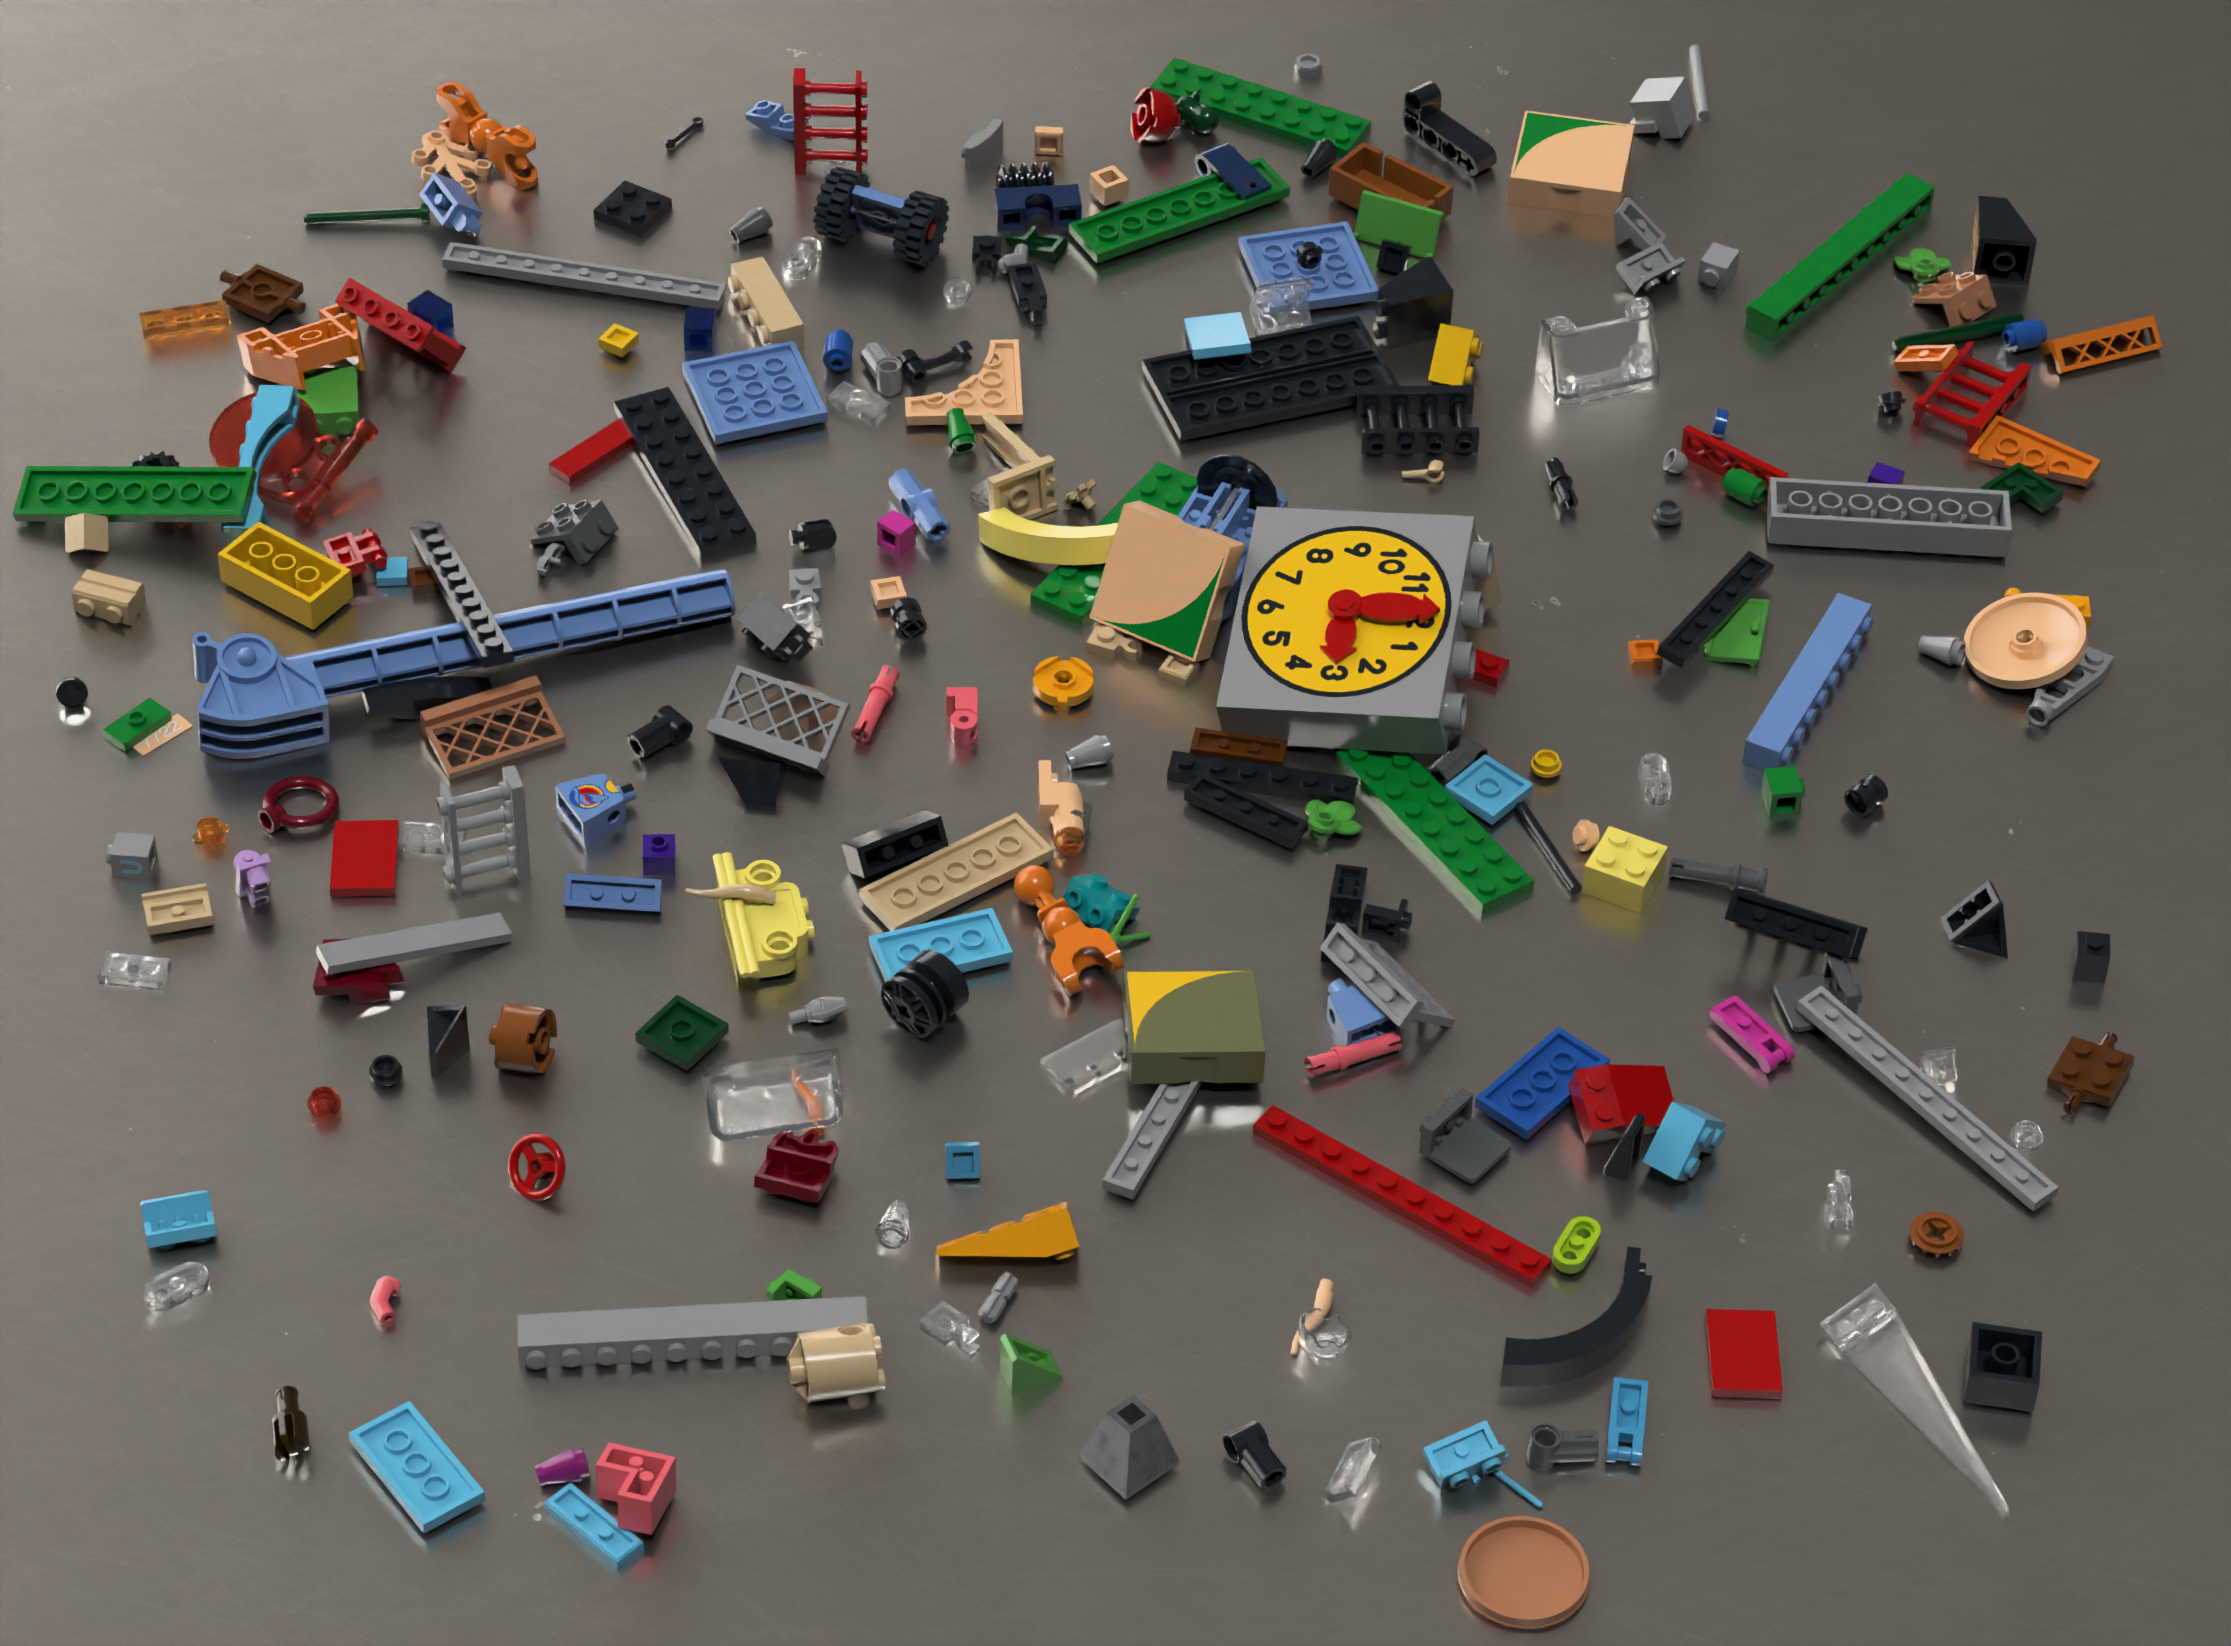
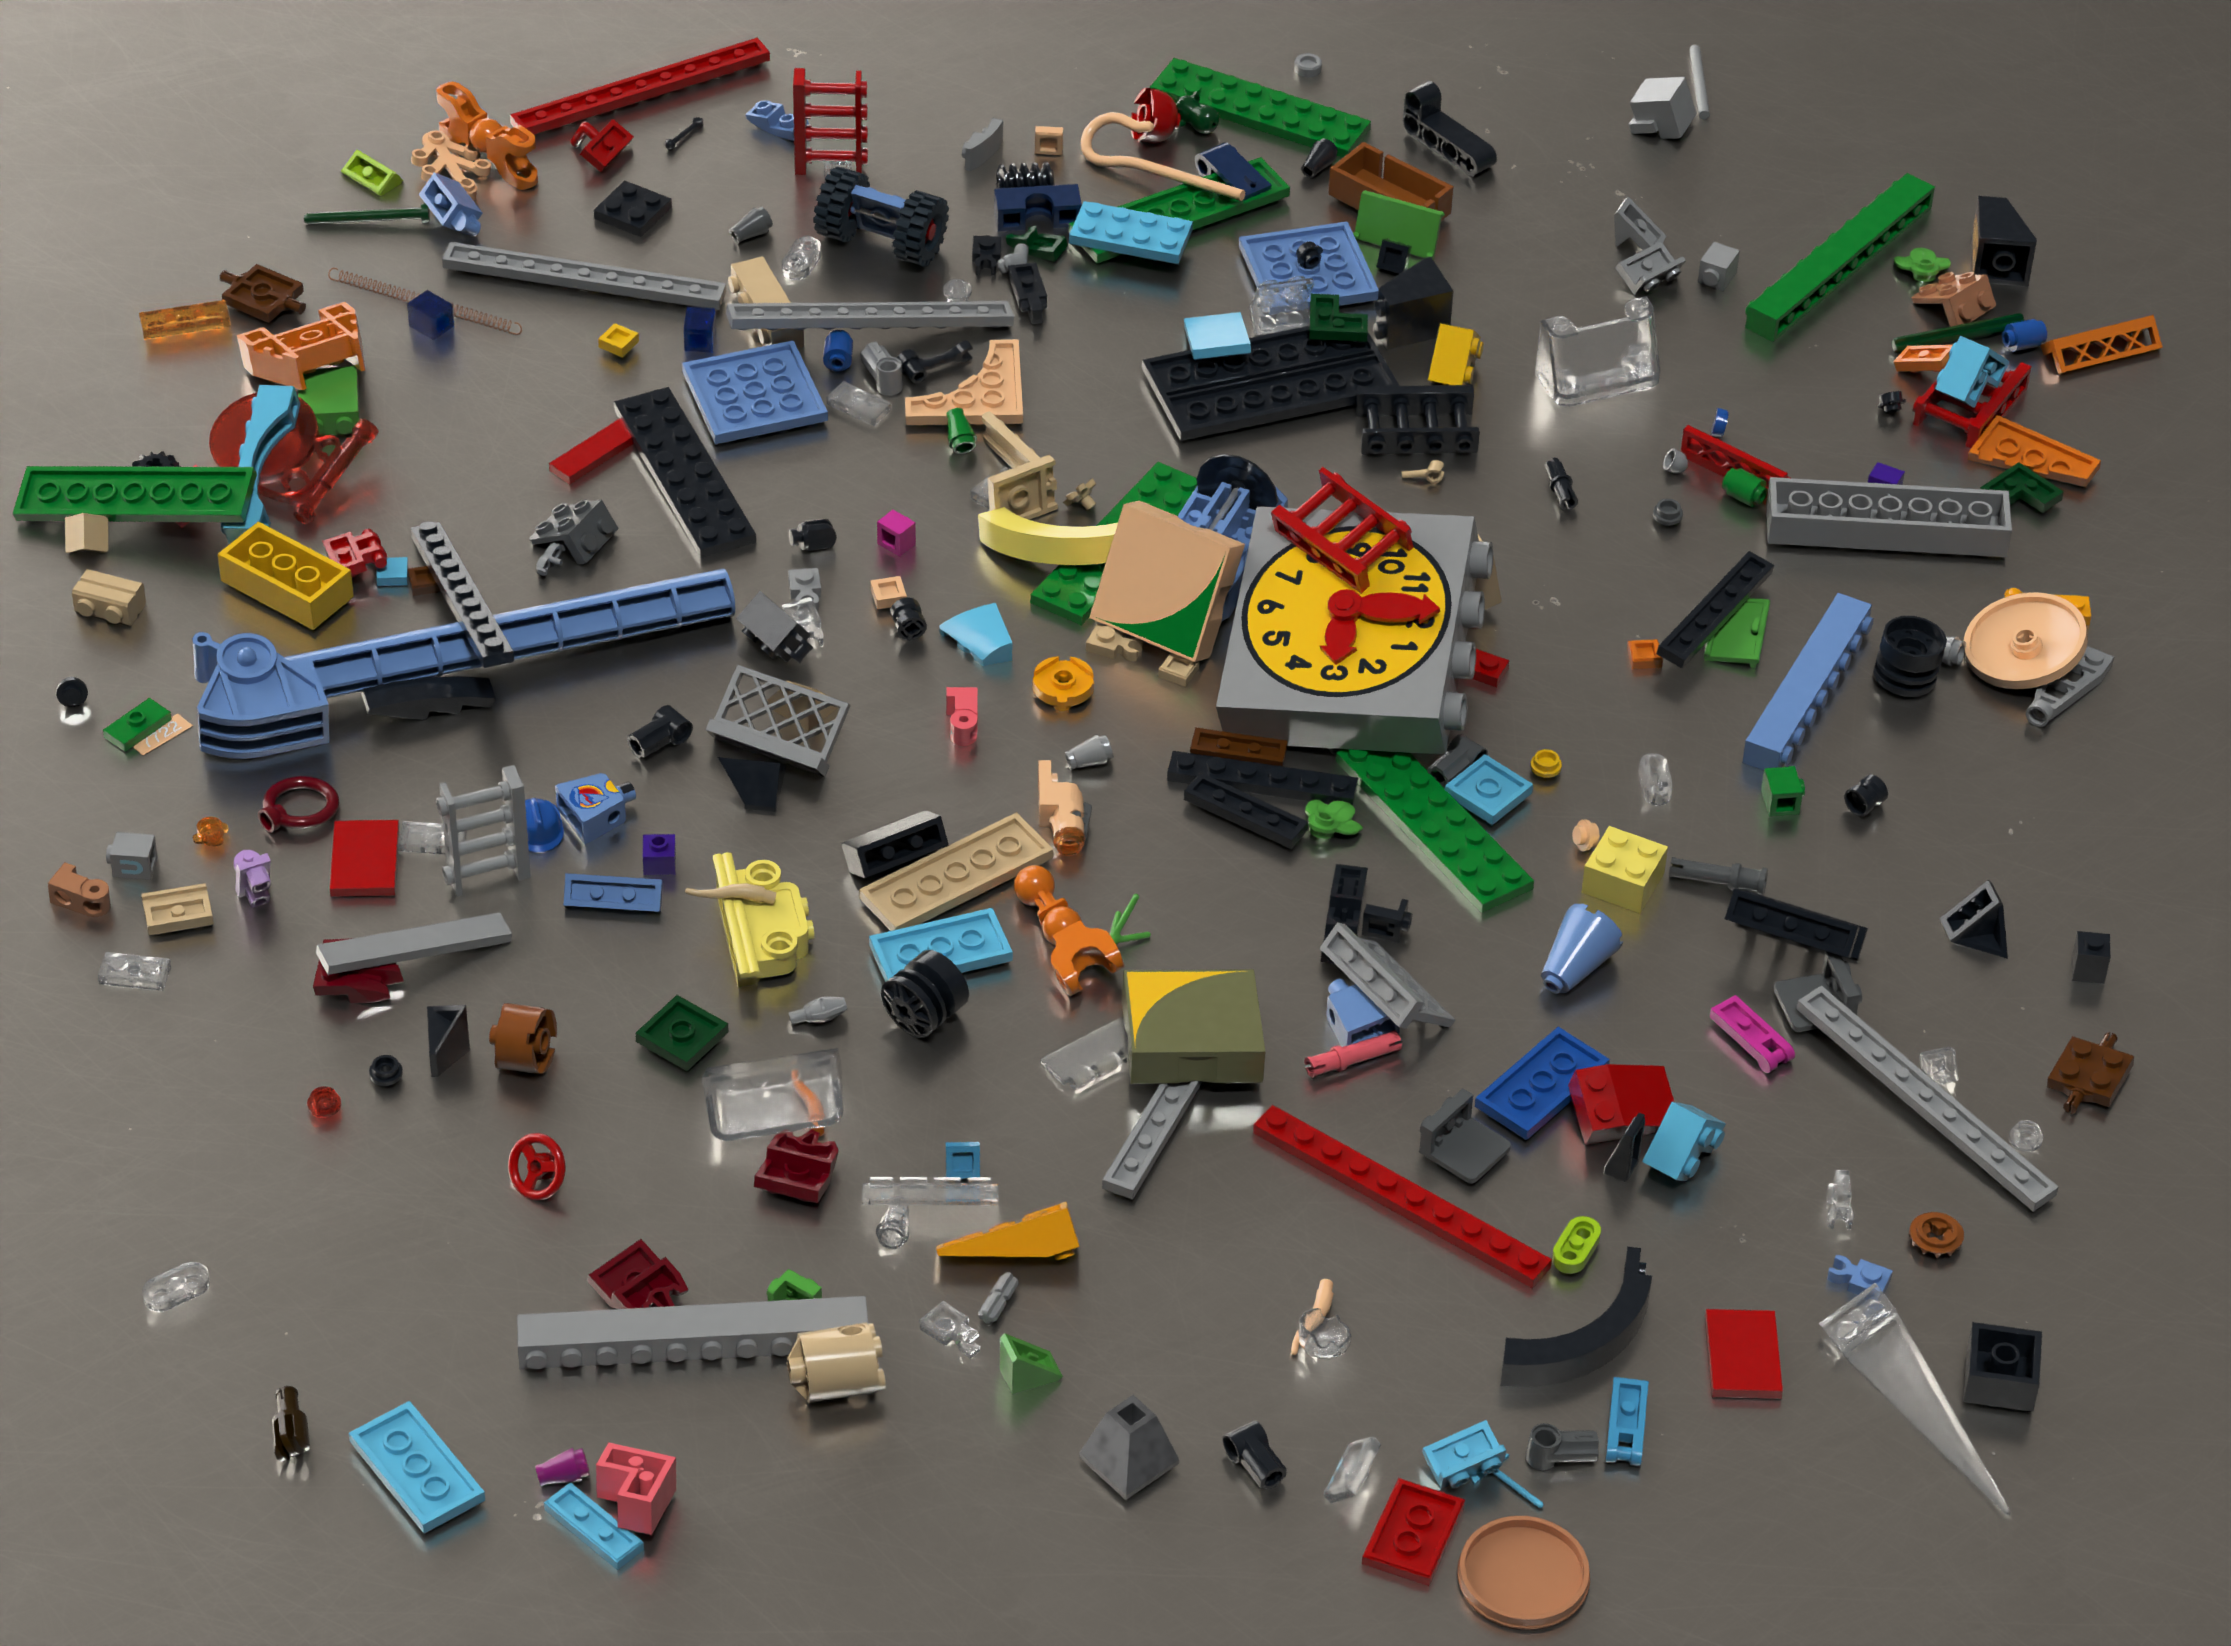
(78, 892): none -> nougat leg
(178, 1219): medium azure bracket -> none
(371, 173): none -> lime slope
(379, 1300): coral arm -> none
(397, 294): none -> nougat piece
(400, 324): red fence -> none
(483, 710): nougat fence -> none
(543, 825): none -> blue piece
(603, 145): none -> red plate
(637, 1279): none -> dark red plate
(642, 86): none -> red plate
(869, 315): none -> light grey plate
(879, 695): coral pin -> none
(919, 505): medium blue piece -> none
(919, 1192): none -> clear windscreen
(980, 634): none -> medium azure slope
(1097, 901): teal bracket -> none
(1108, 185): light nougat plate -> none
(1131, 232): none -> medium azure plate
(1145, 165): none -> light nougat piece
(1329, 324): none -> dark green plate
(1334, 555): none -> red fence
(1413, 1532): none -> red tile
(1548, 847): black bar -> none
(1570, 164): light nougat tile -> none
(1579, 948): none -> medium blue cone
(1859, 1276): none -> medium blue plate
(1910, 656): none -> black wheel
(1969, 371): none -> medium azure brick

